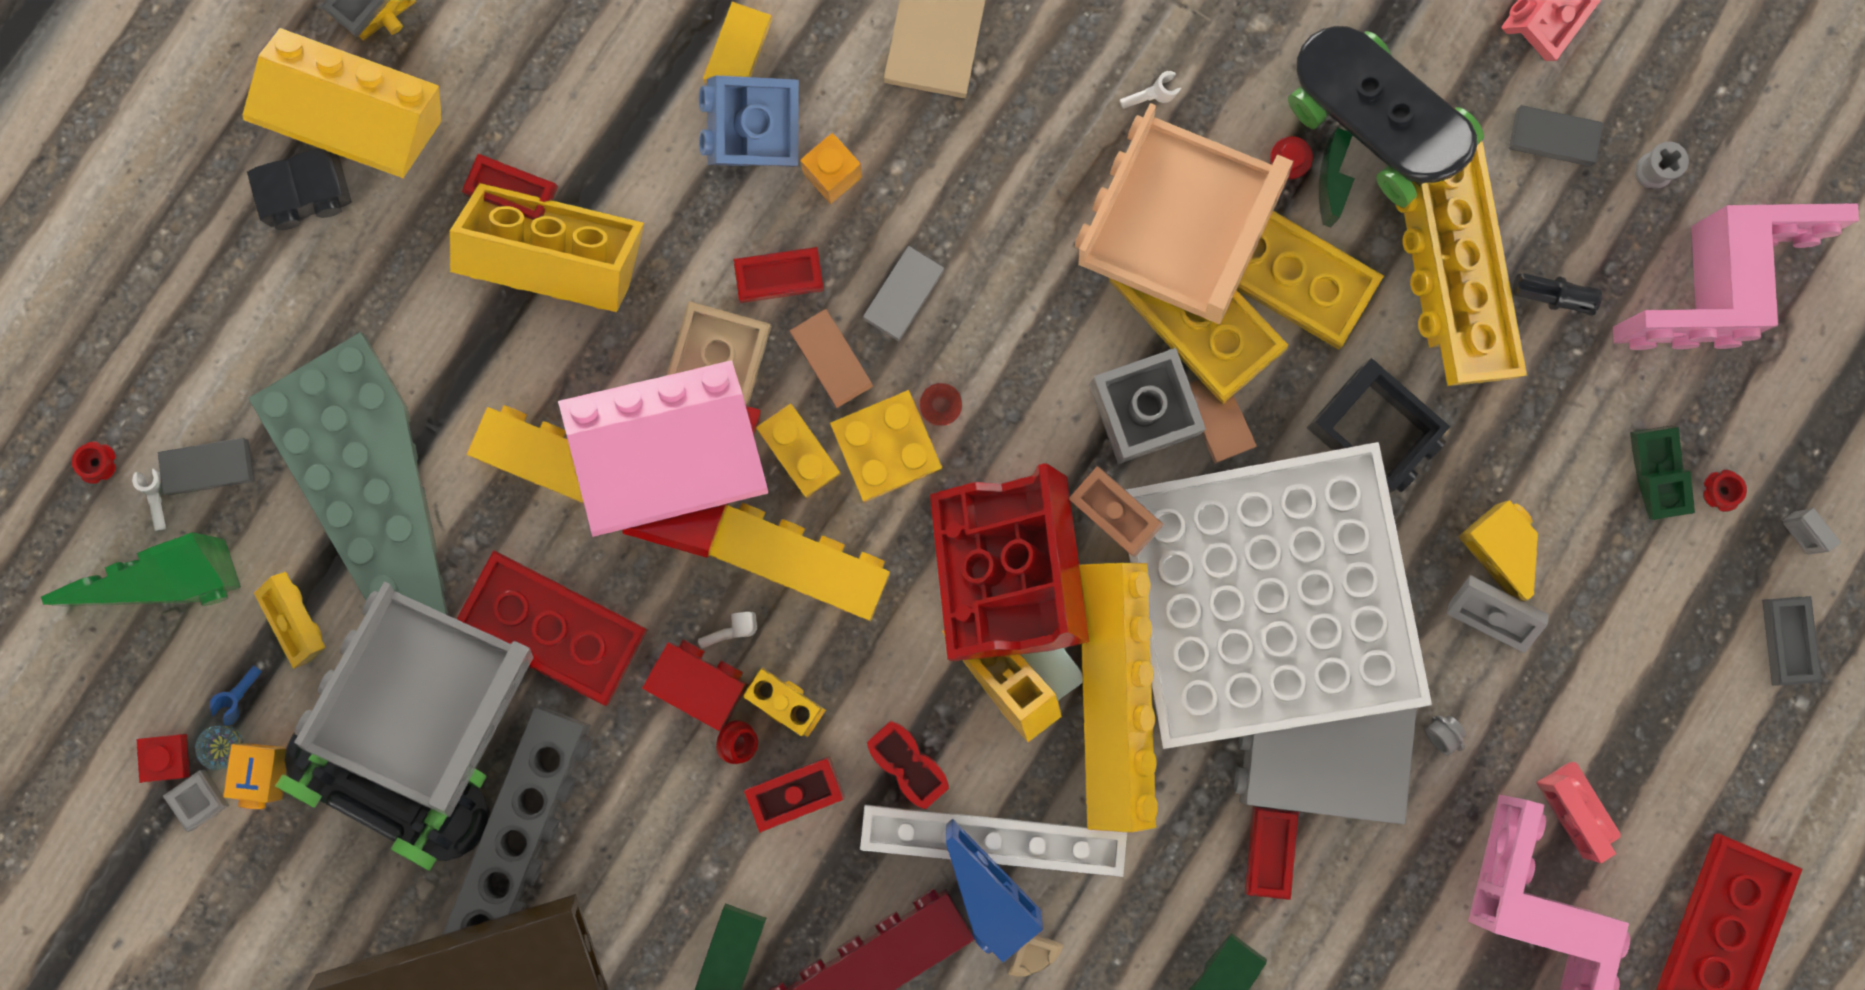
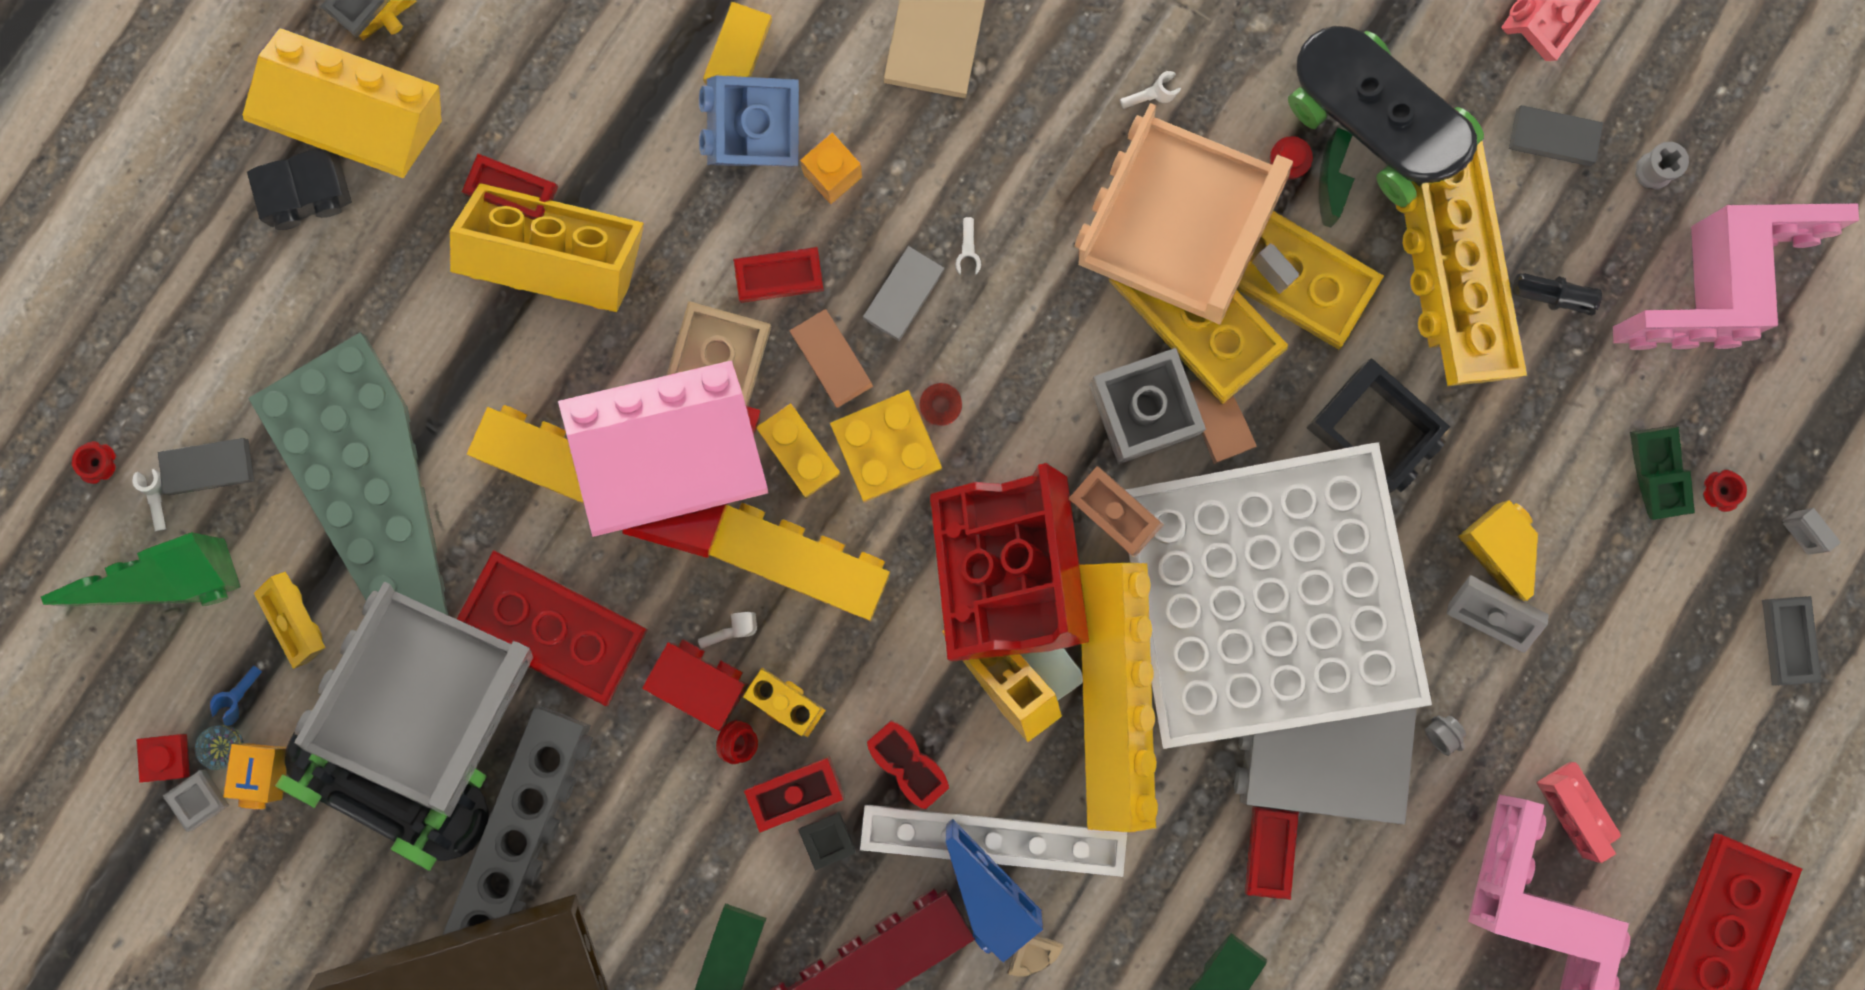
(827, 840): none -> pearl dark grey plate
(968, 246): none -> white hand
(1275, 268): none -> light grey tile

